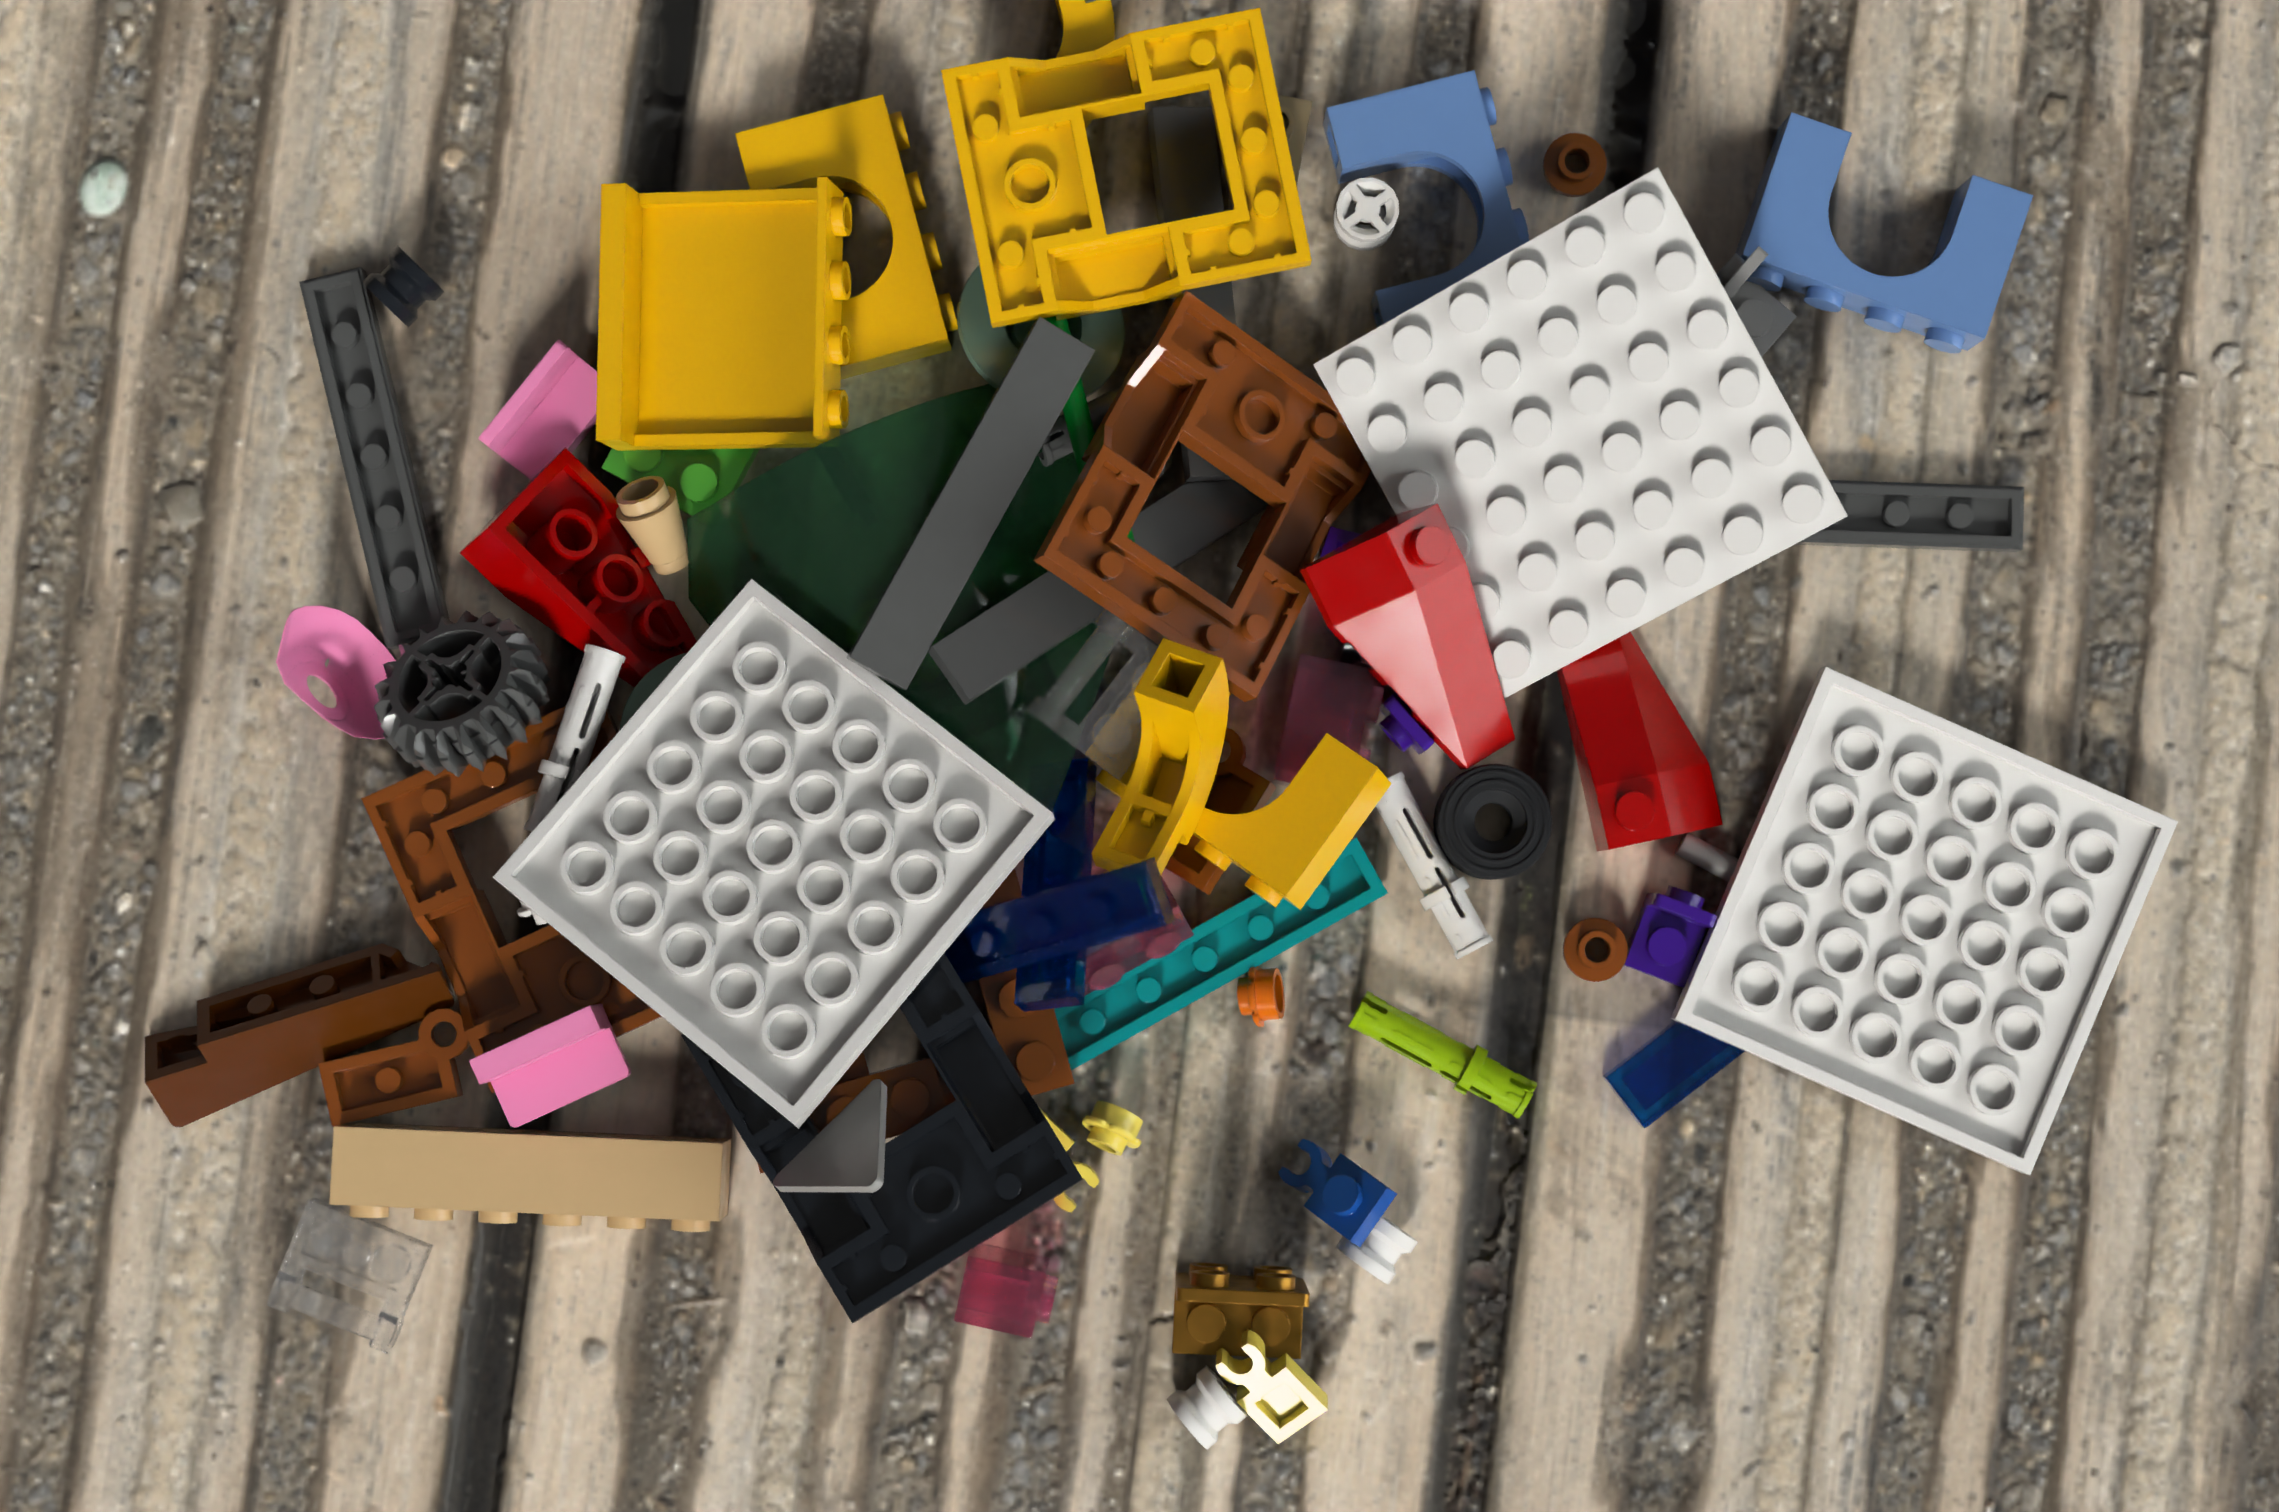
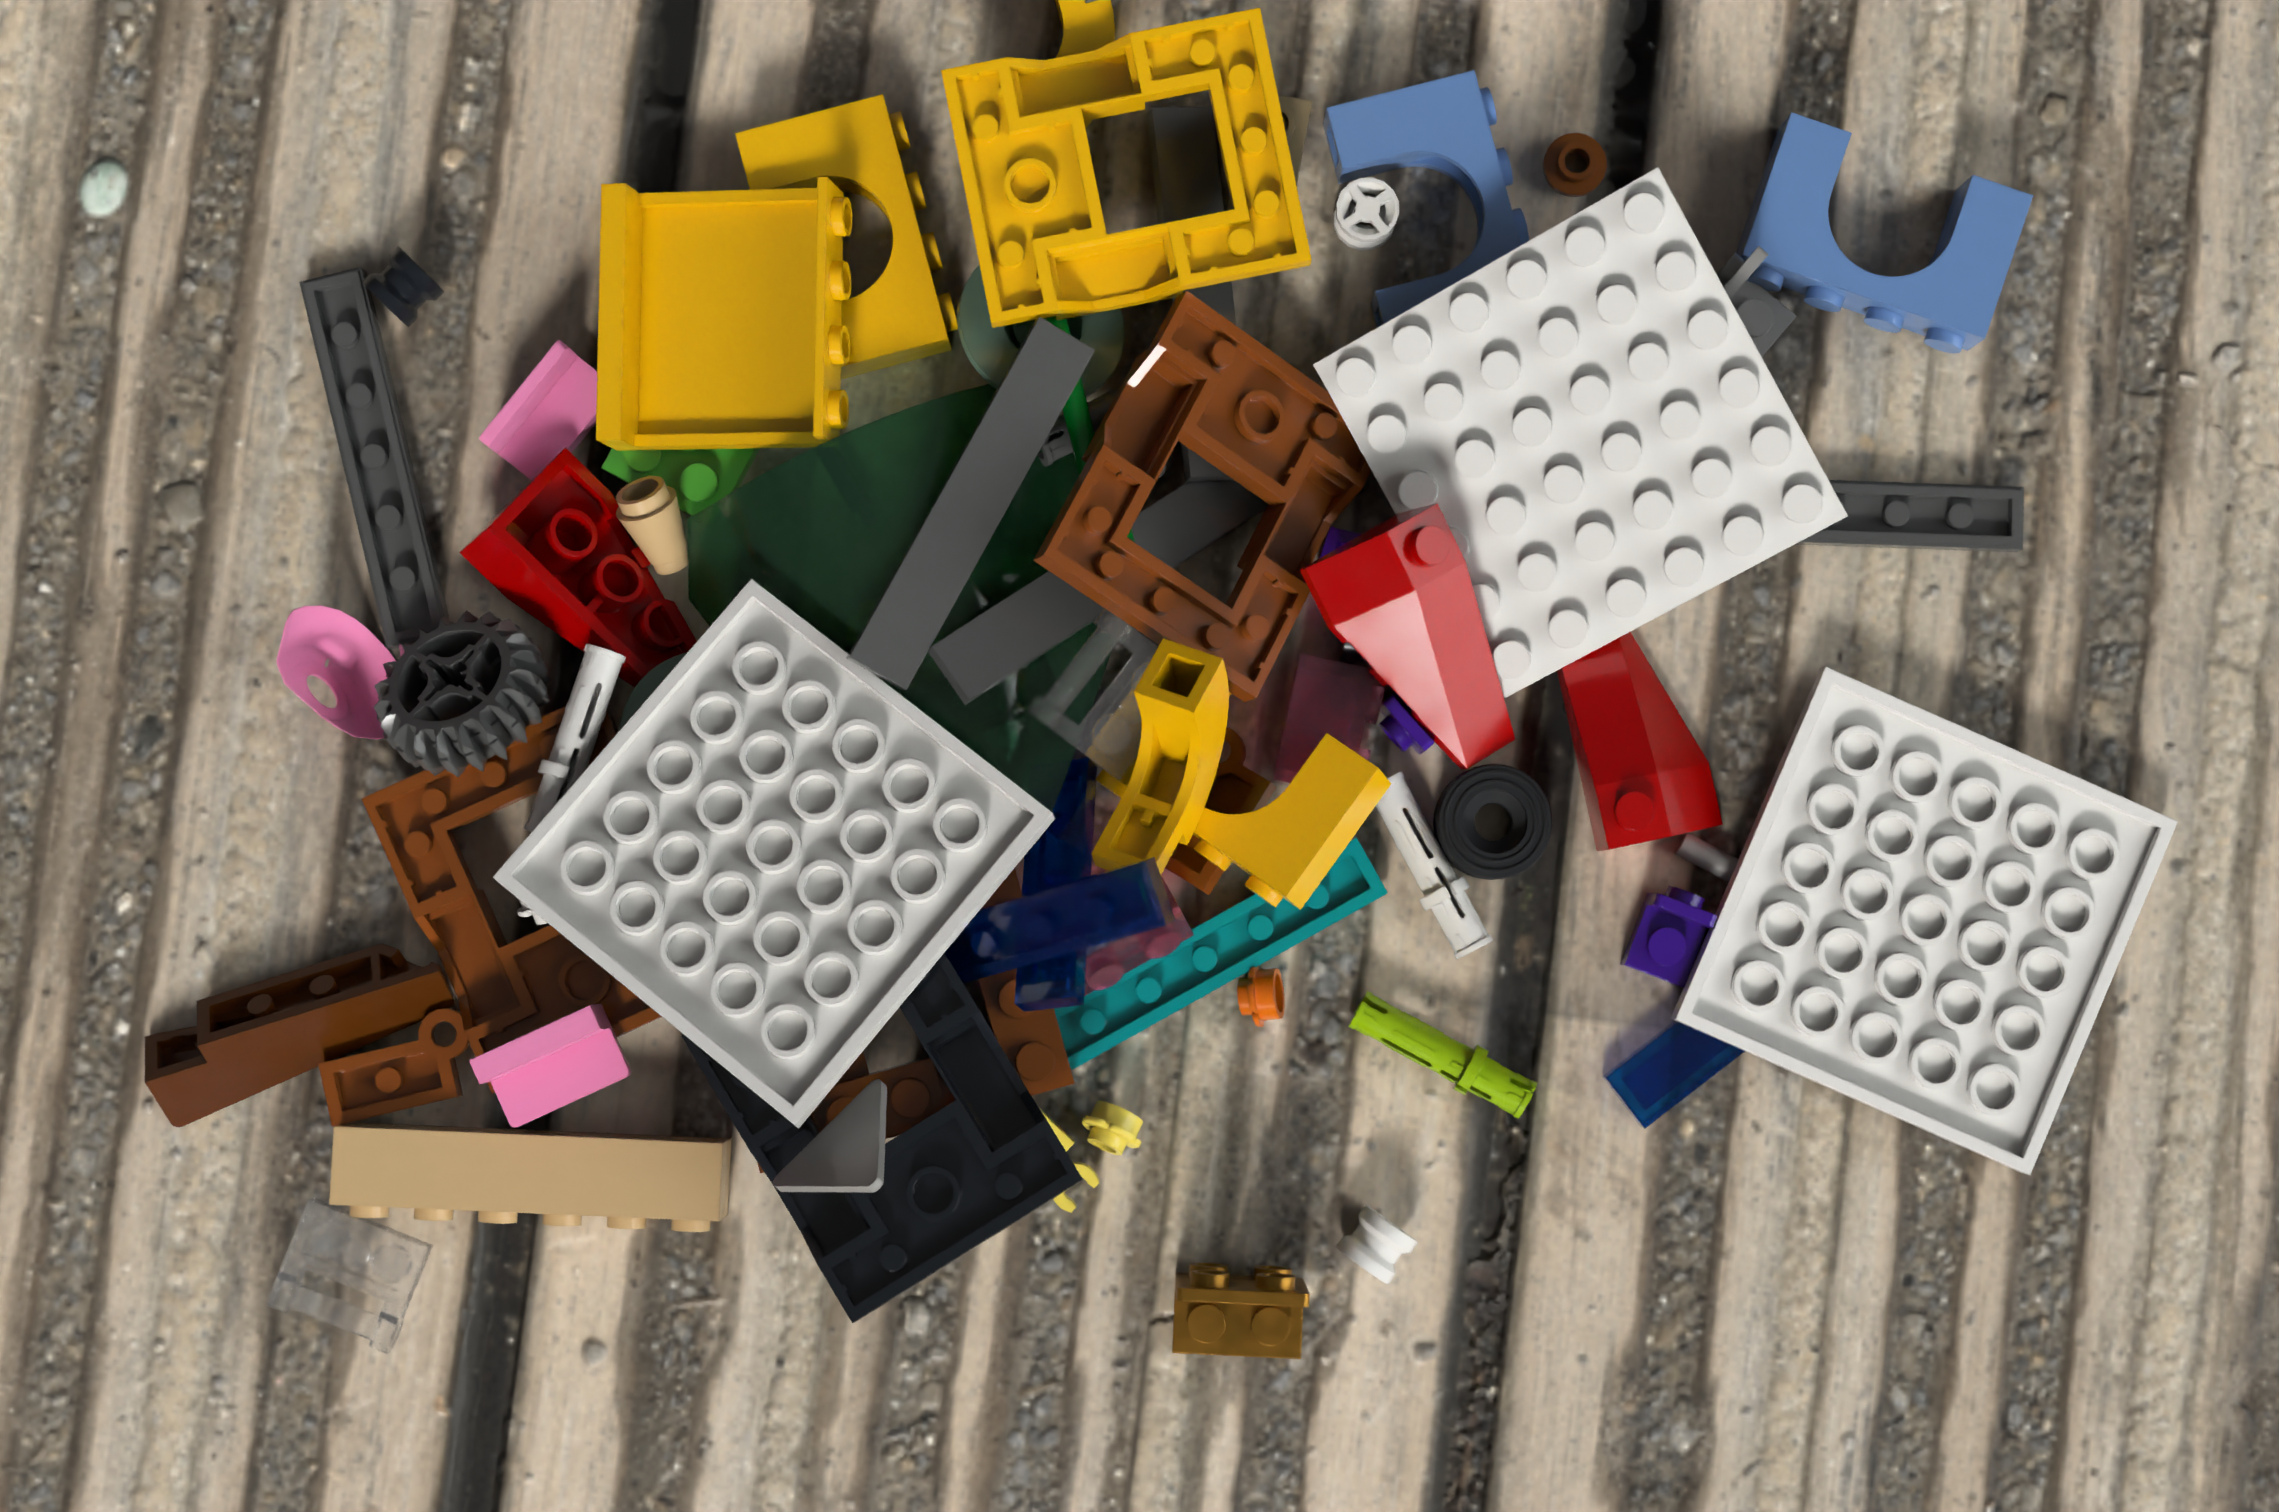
(1006, 1290): clear pink brick -> none
(1206, 1407): white wheel -> none
(1274, 1393): plate -> none
(1342, 1193): blue plate -> none
(1575, 944): dark orange plate -> none

